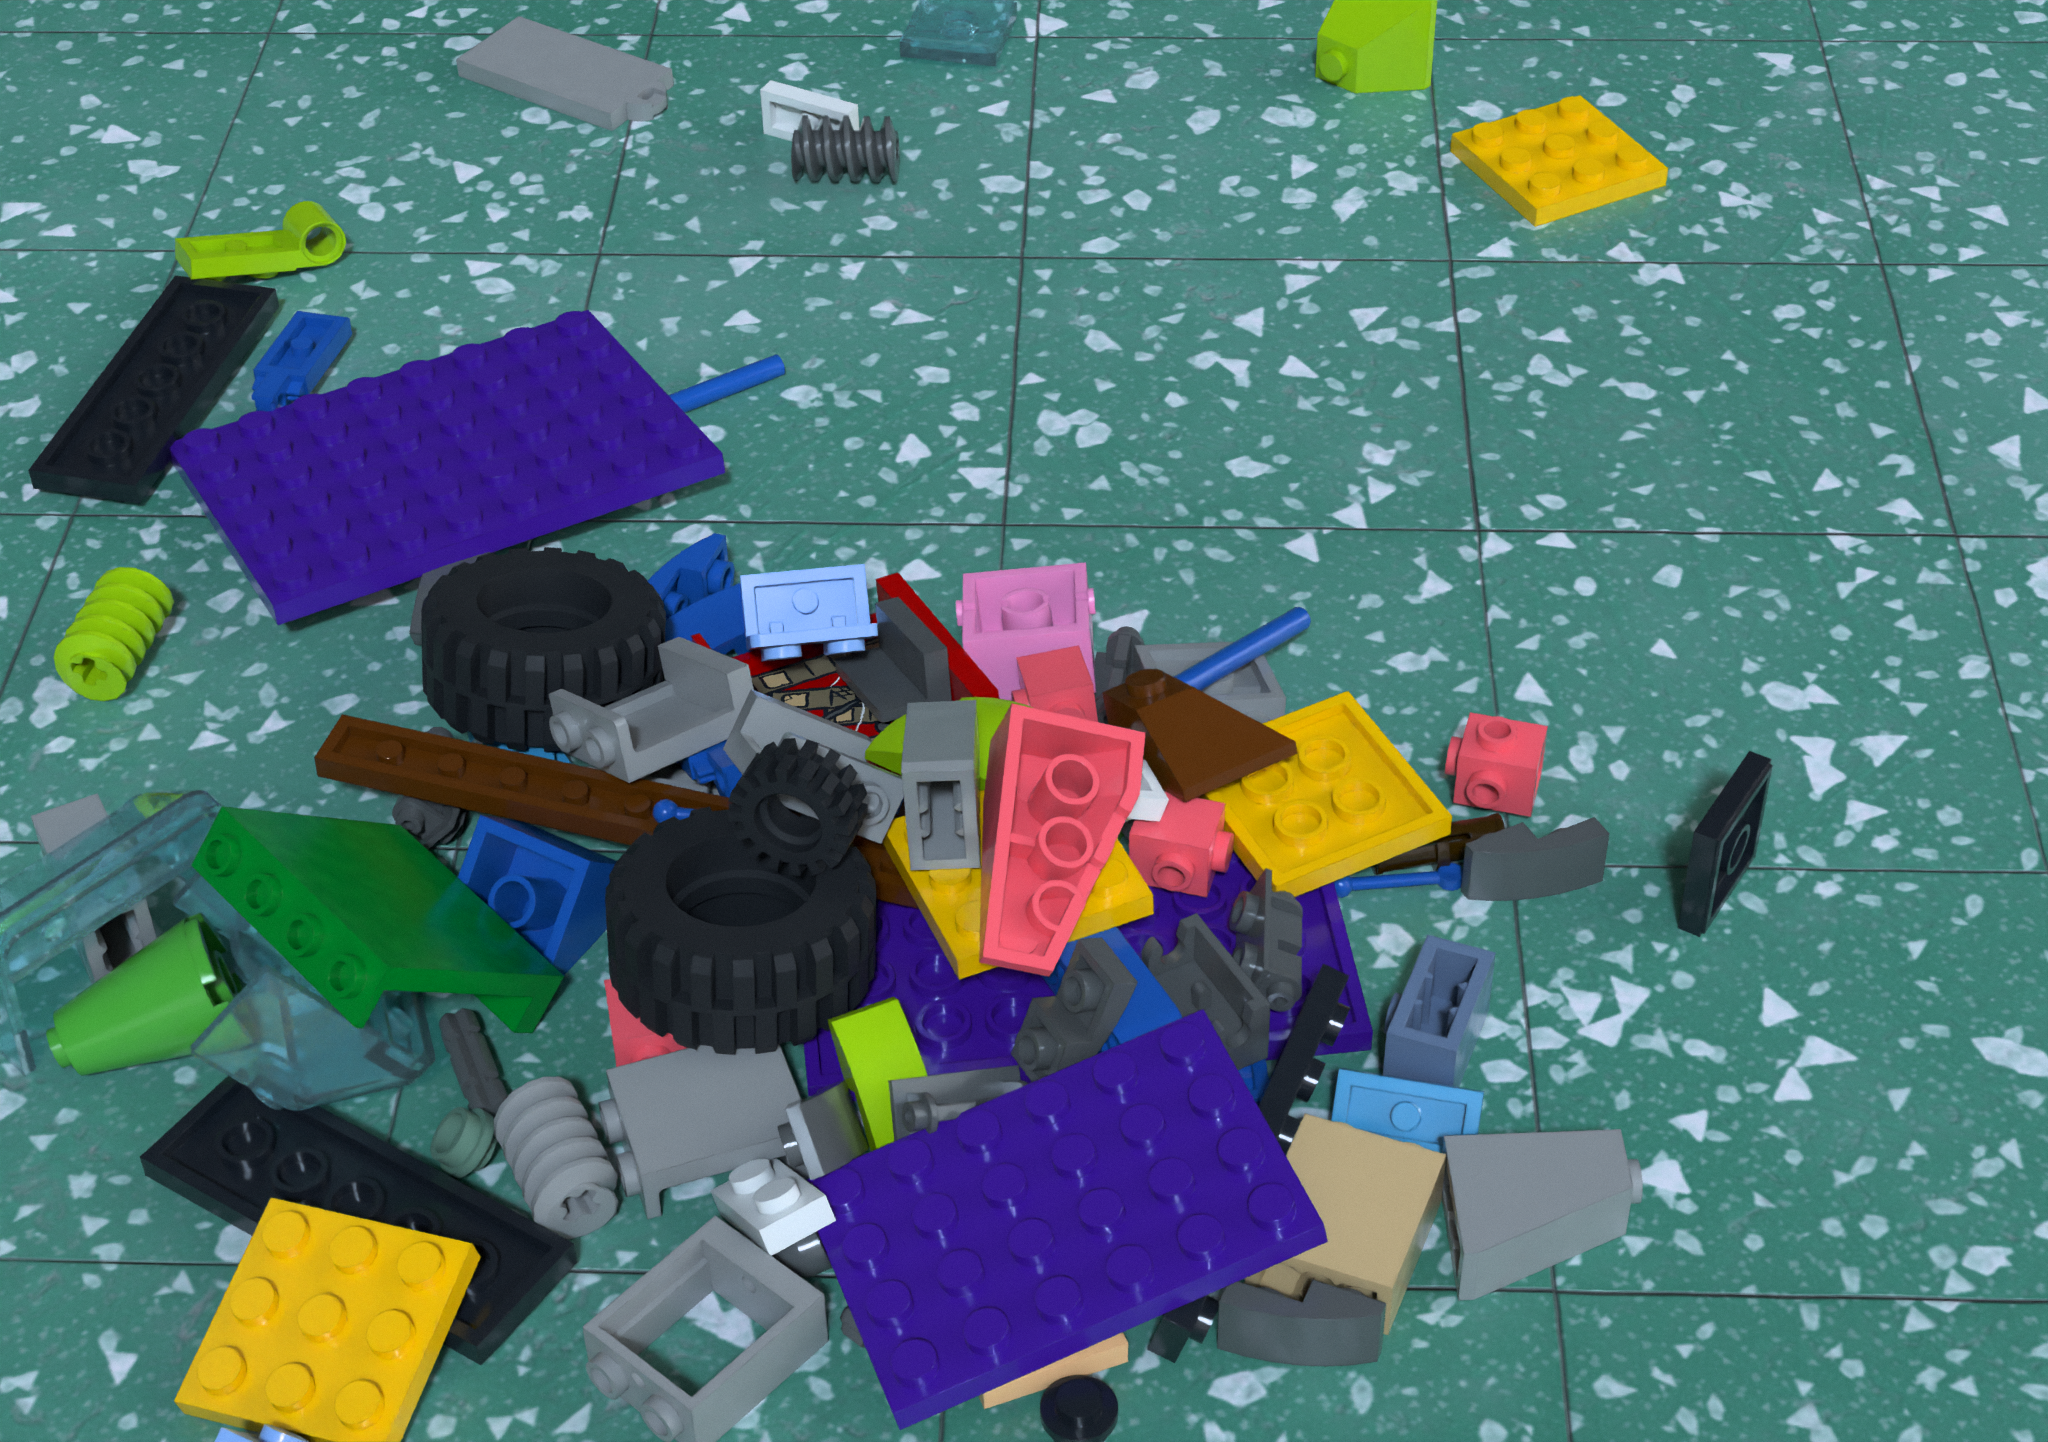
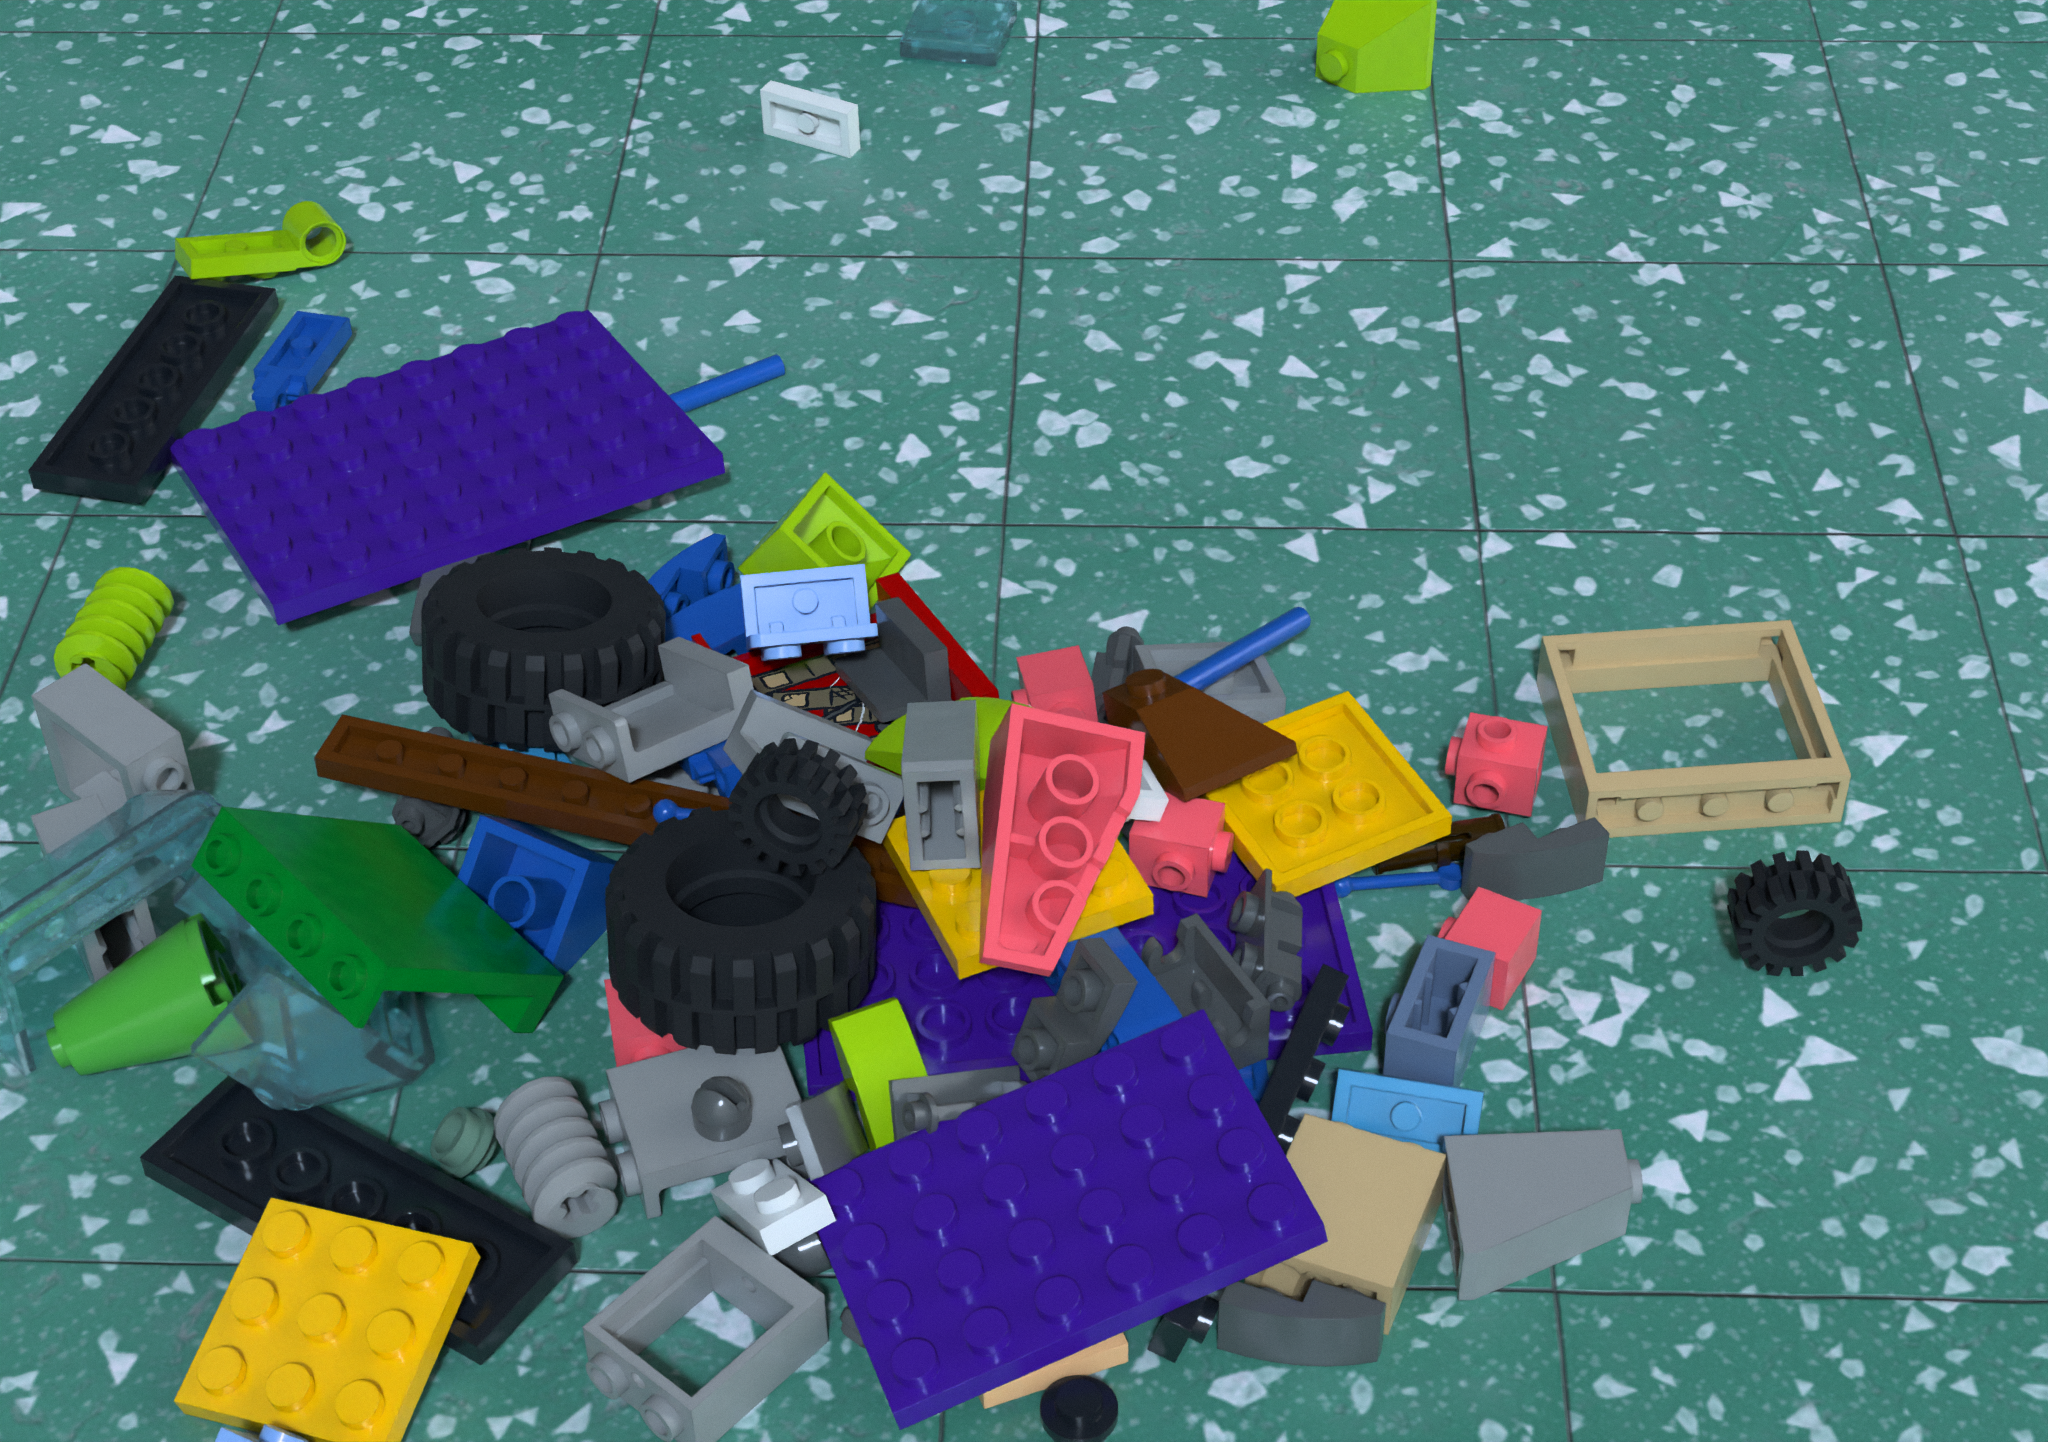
(107, 741): none -> light grey window
(472, 1061): dark grey axle -> none
(568, 74): light grey piece -> none
(714, 1109): none -> dark grey hinge
(828, 531): none -> lime slope
(845, 149): dark grey piece -> none
(1023, 615): bright pink brick -> none
(1500, 927): none -> coral brick
(1558, 160): yellow plate -> none
(1697, 796): none -> tan window
(1725, 844): black plate -> none
(1791, 887): none -> black tyre

